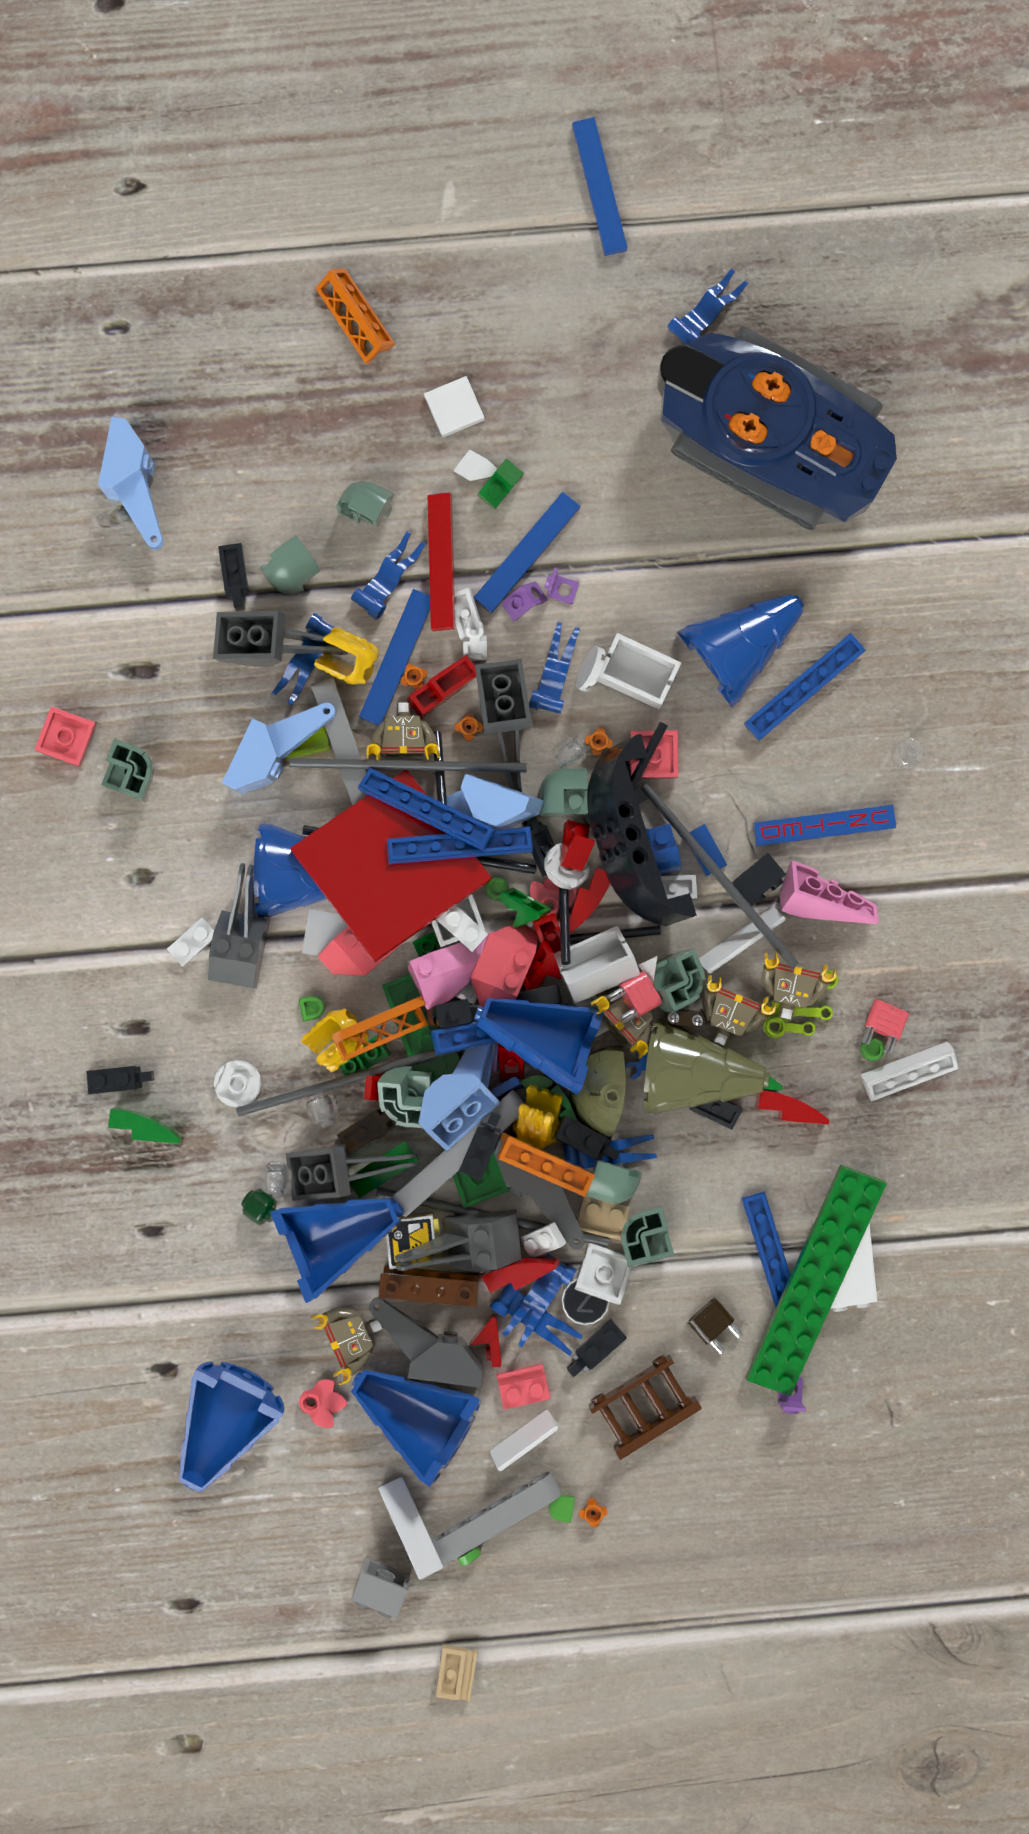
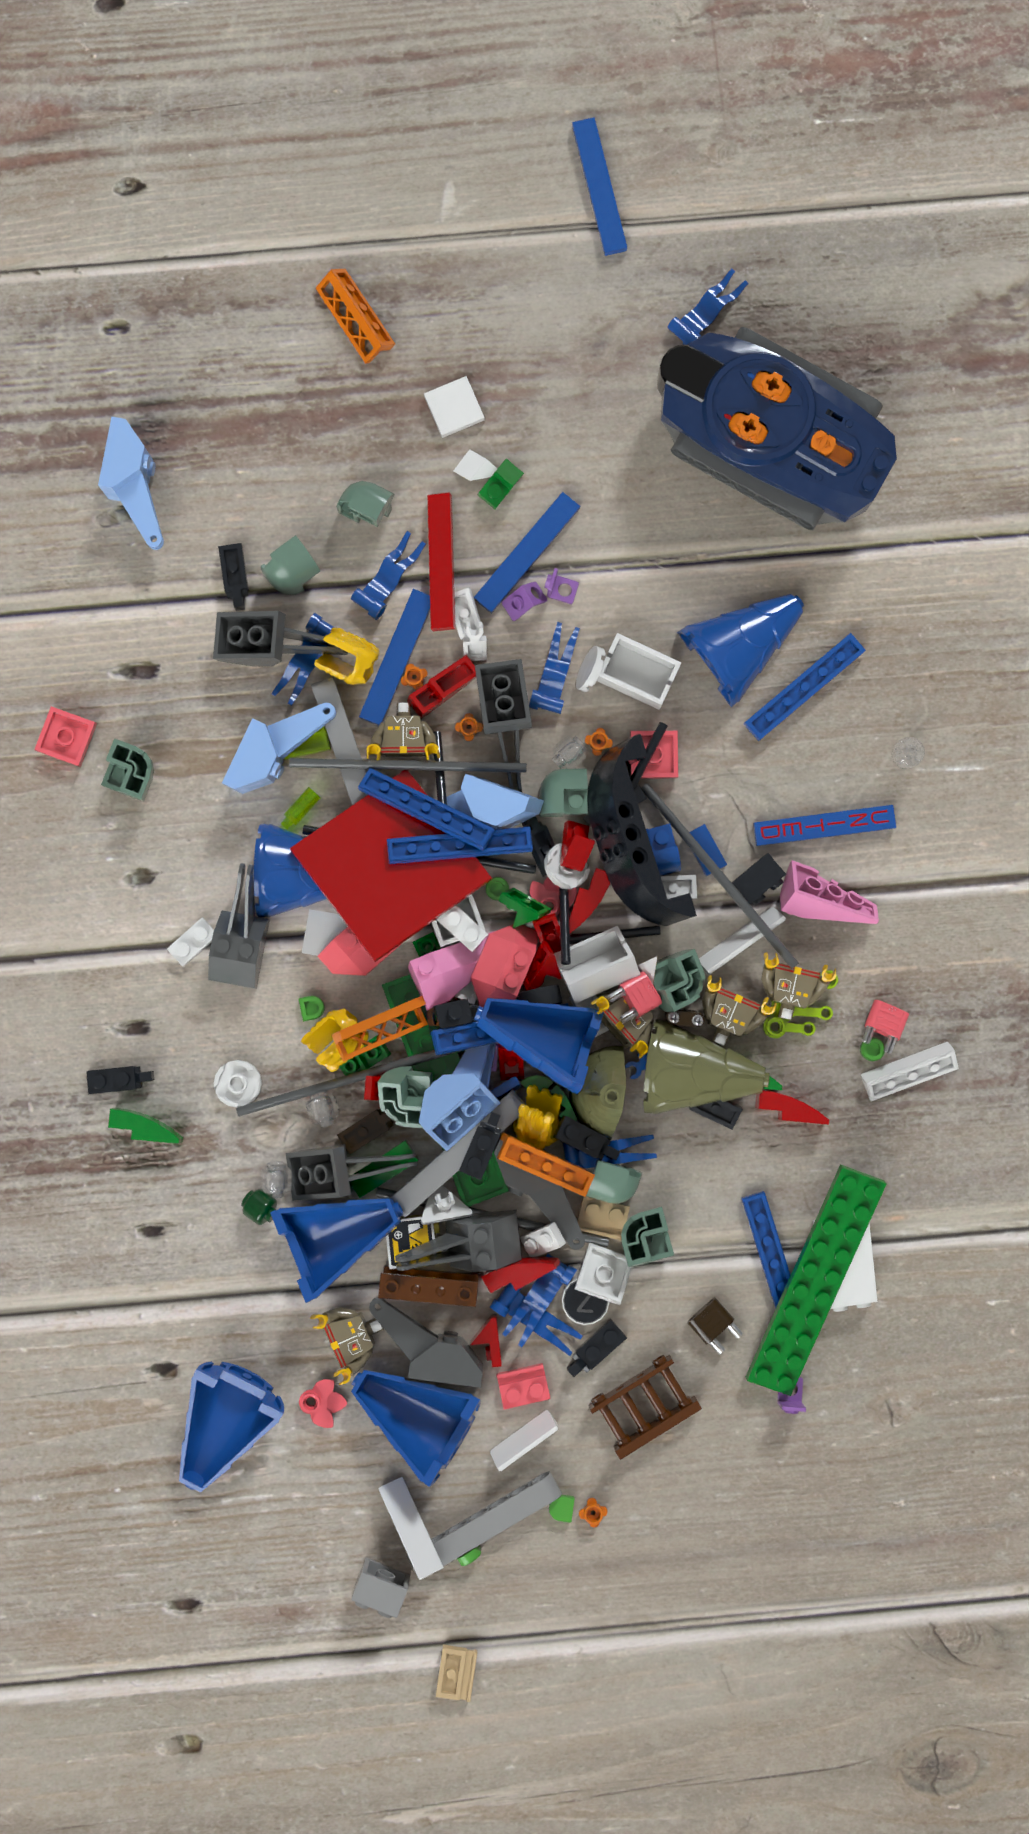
(300, 808): none -> clear neon green cylinder
(444, 1206): none -> white piece

